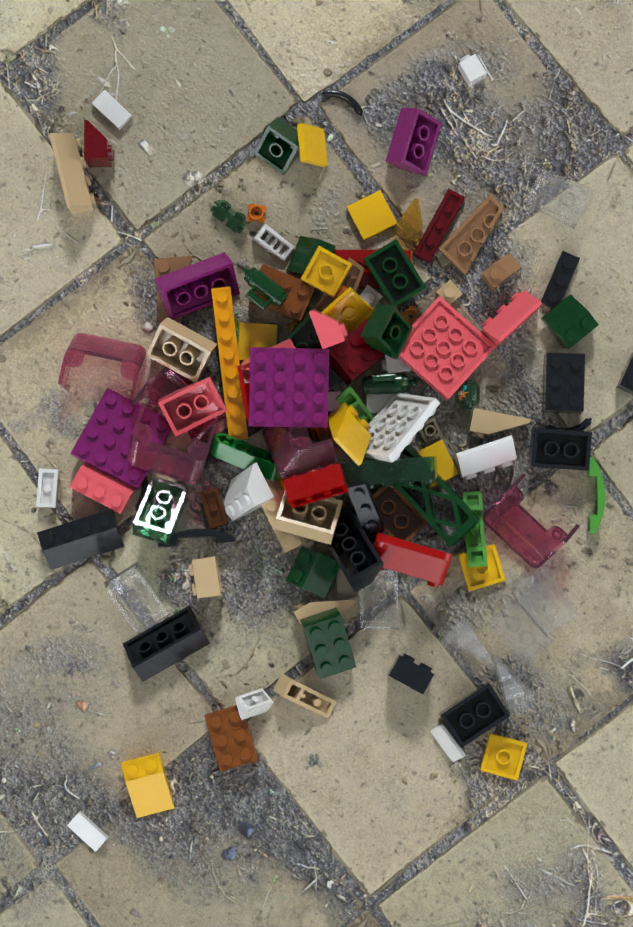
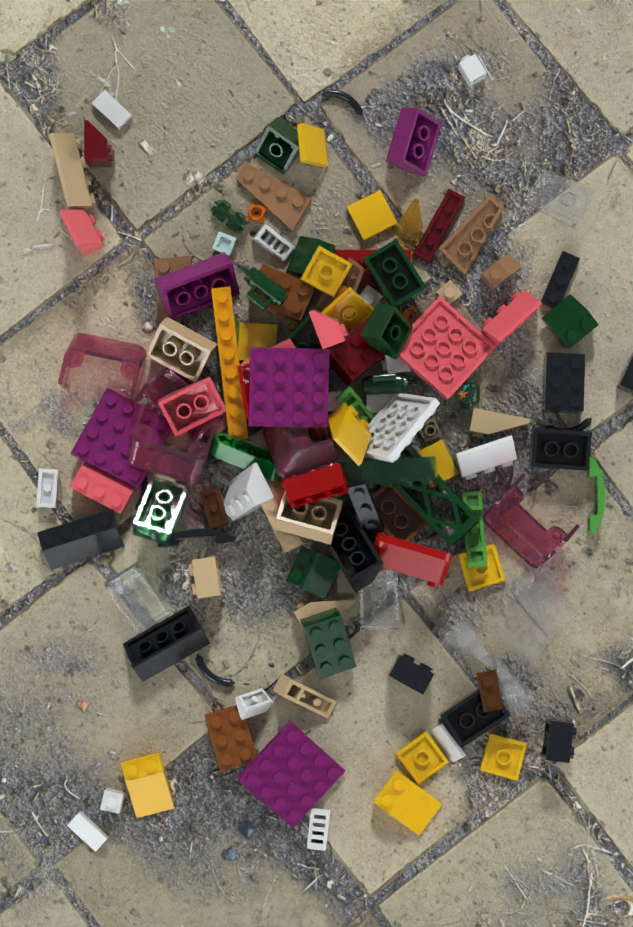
(82, 230): none -> coral slope
(113, 800): none -> white brick
(211, 676): none -> black piece
(224, 243): none -> light aqua plate
(283, 201): none -> medium nougat wing
(291, 774): none -> magenta plate
(318, 846): none -> white slope
(407, 802): none -> yellow slope
(421, 757): none -> yellow tile
(489, 690): none -> reddish brown plate
(558, 740): none -> black brick

